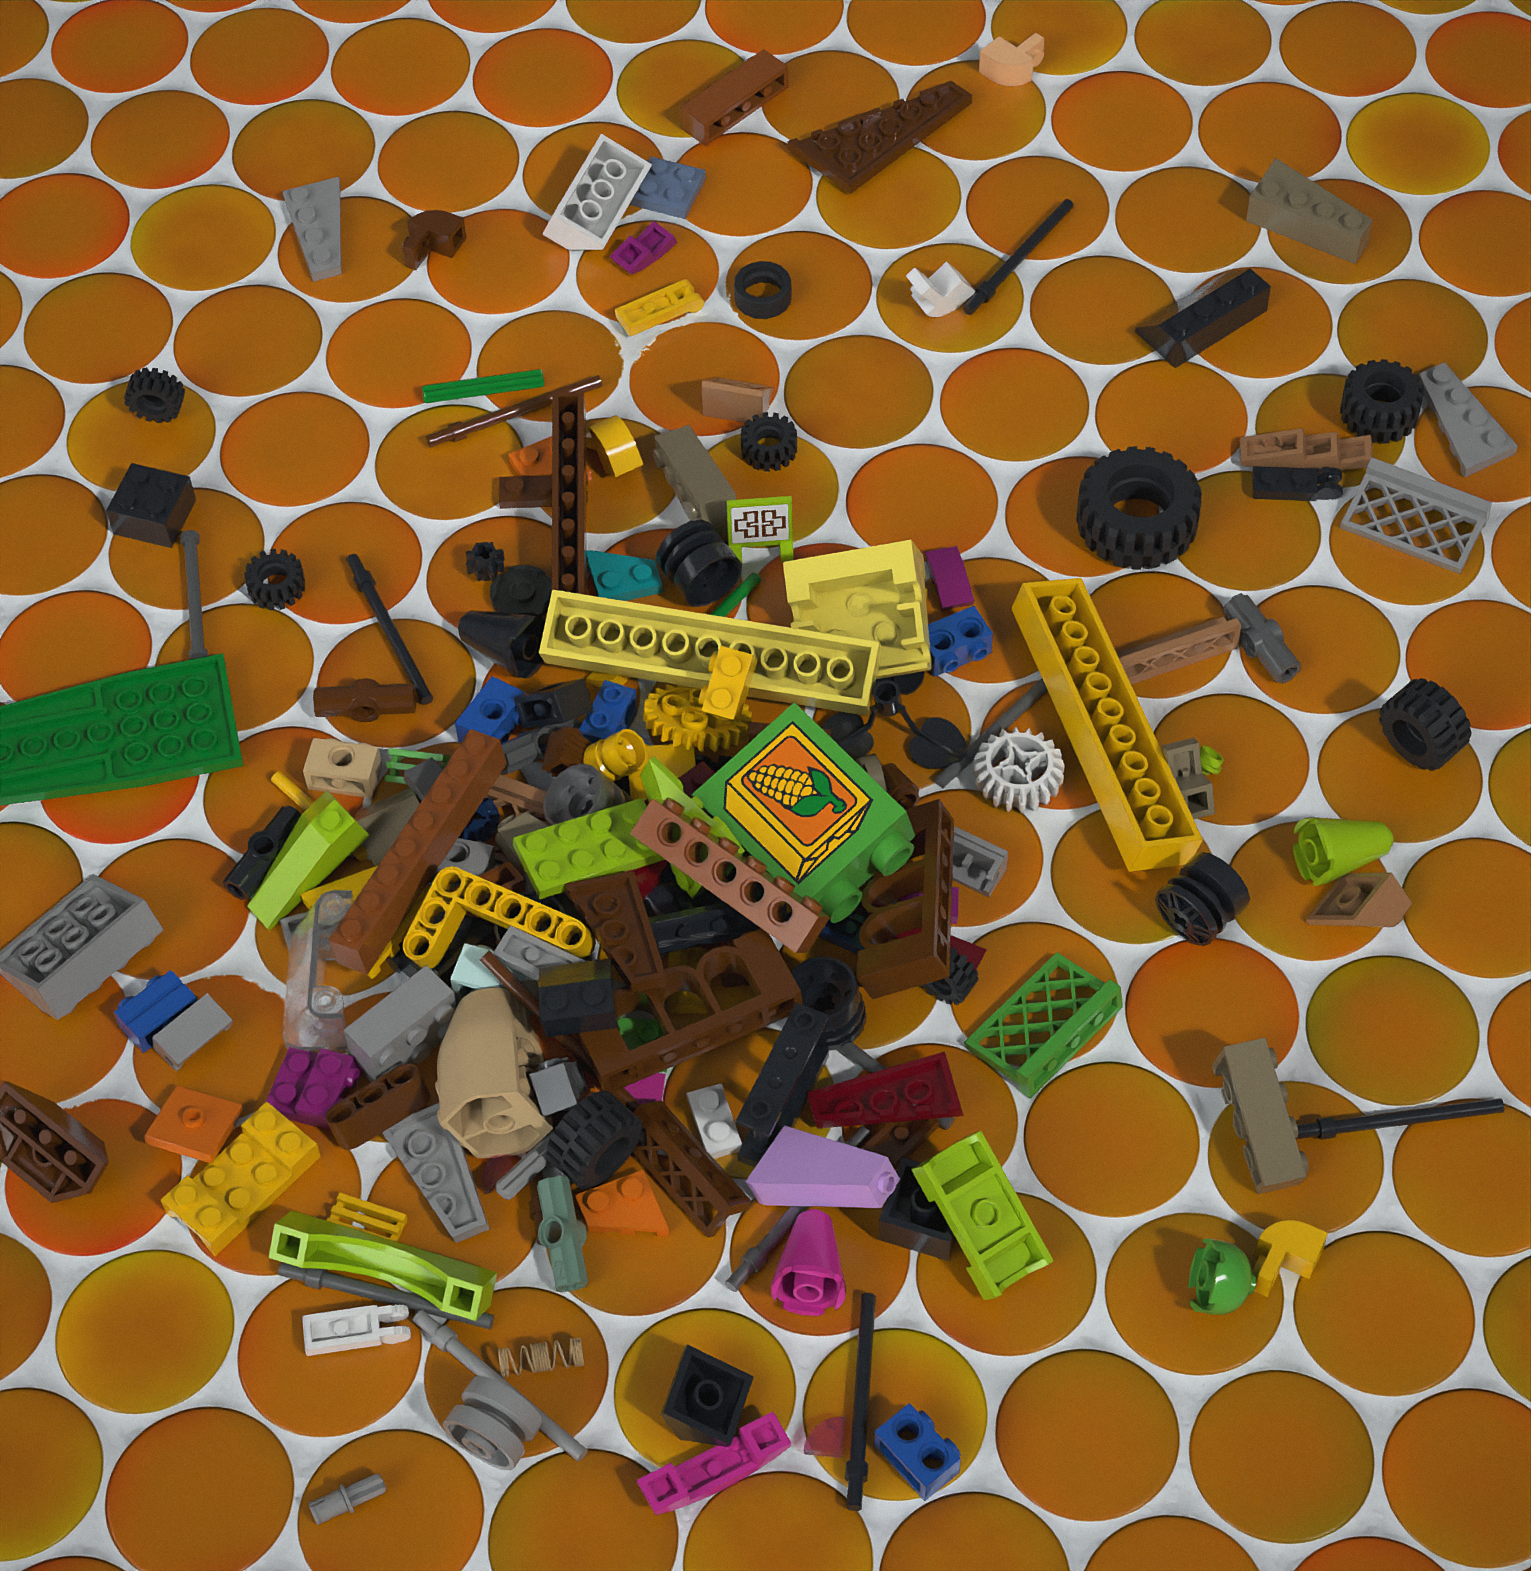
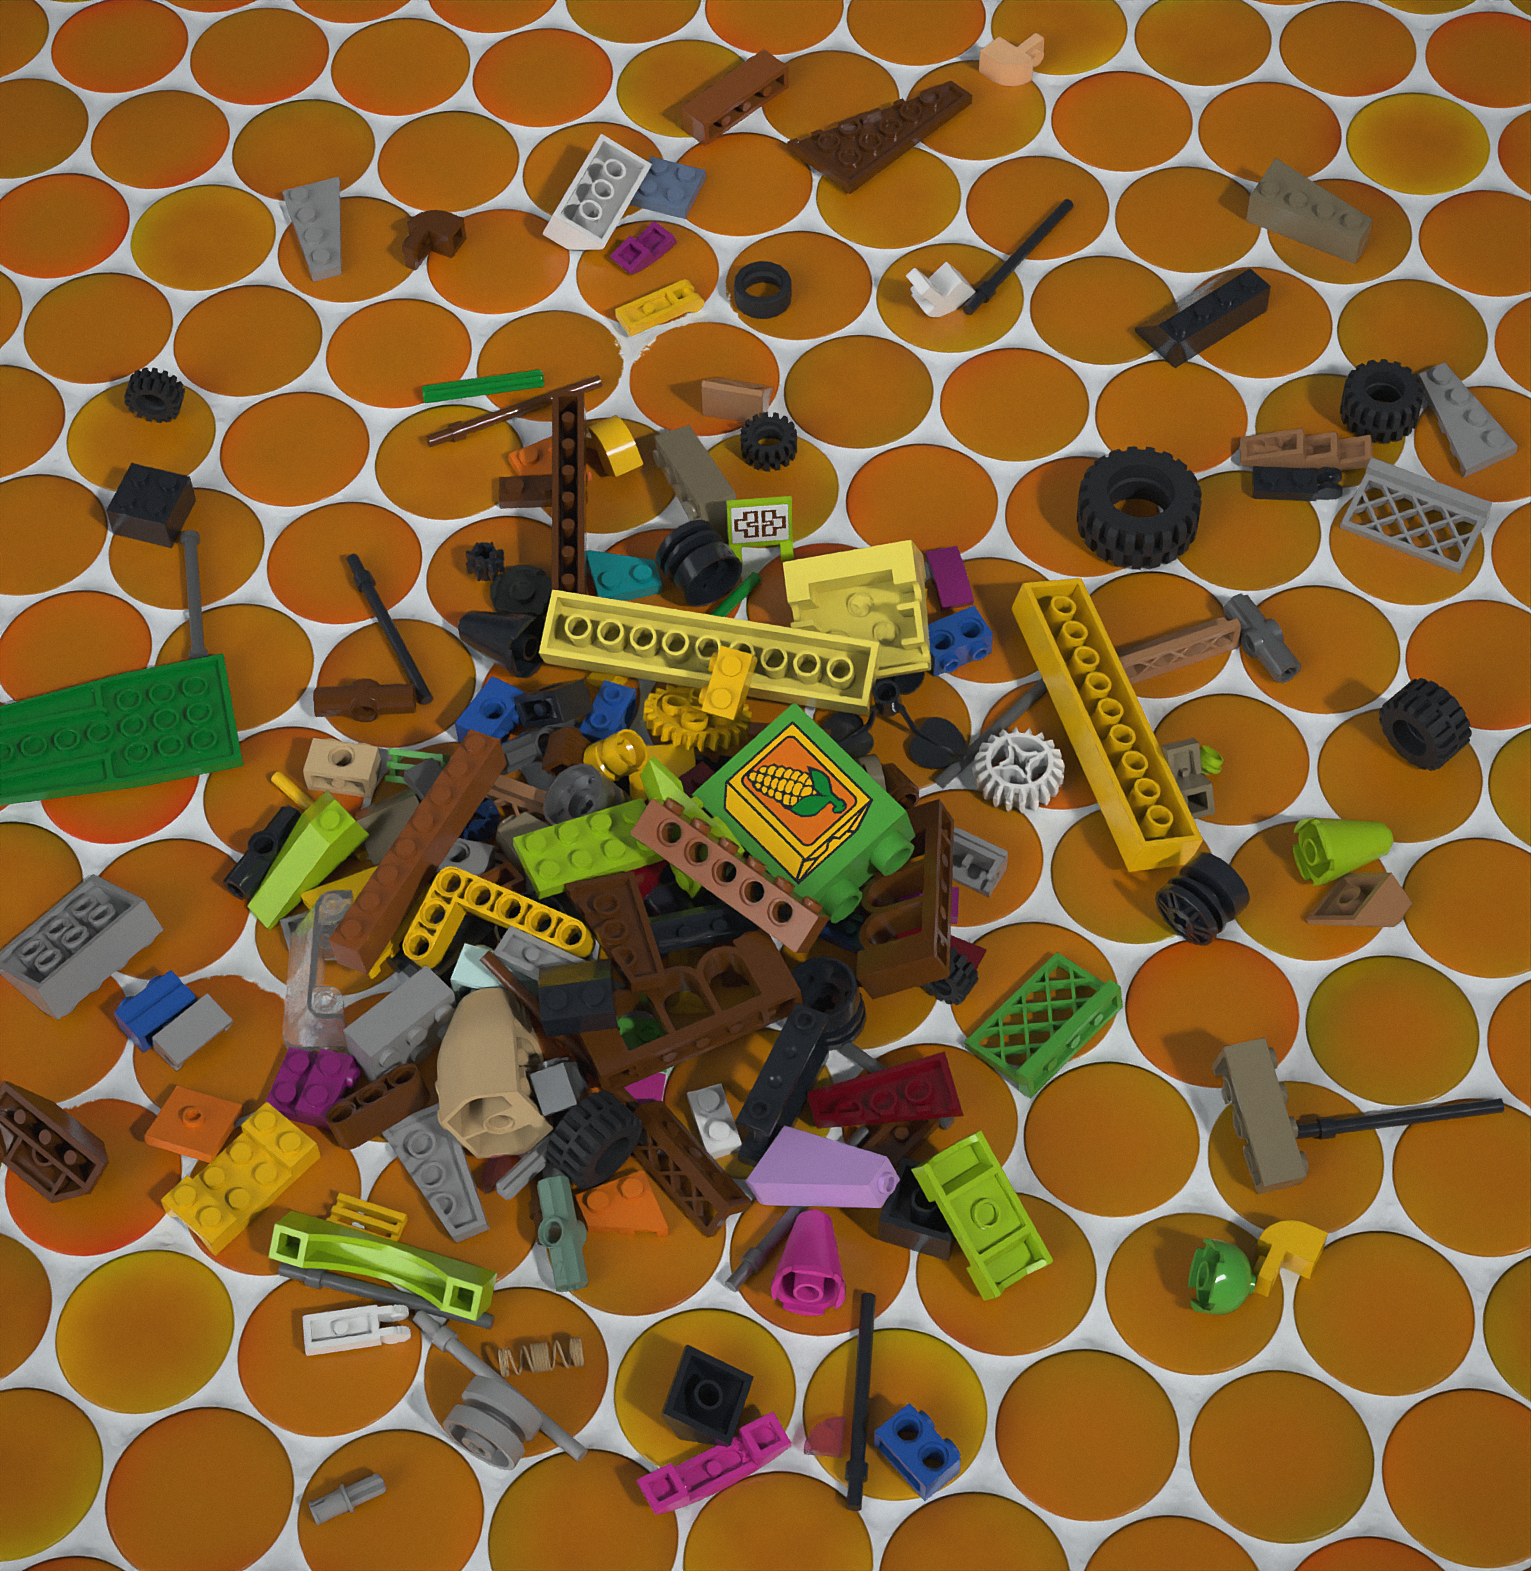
(274, 565): black tyre -> none

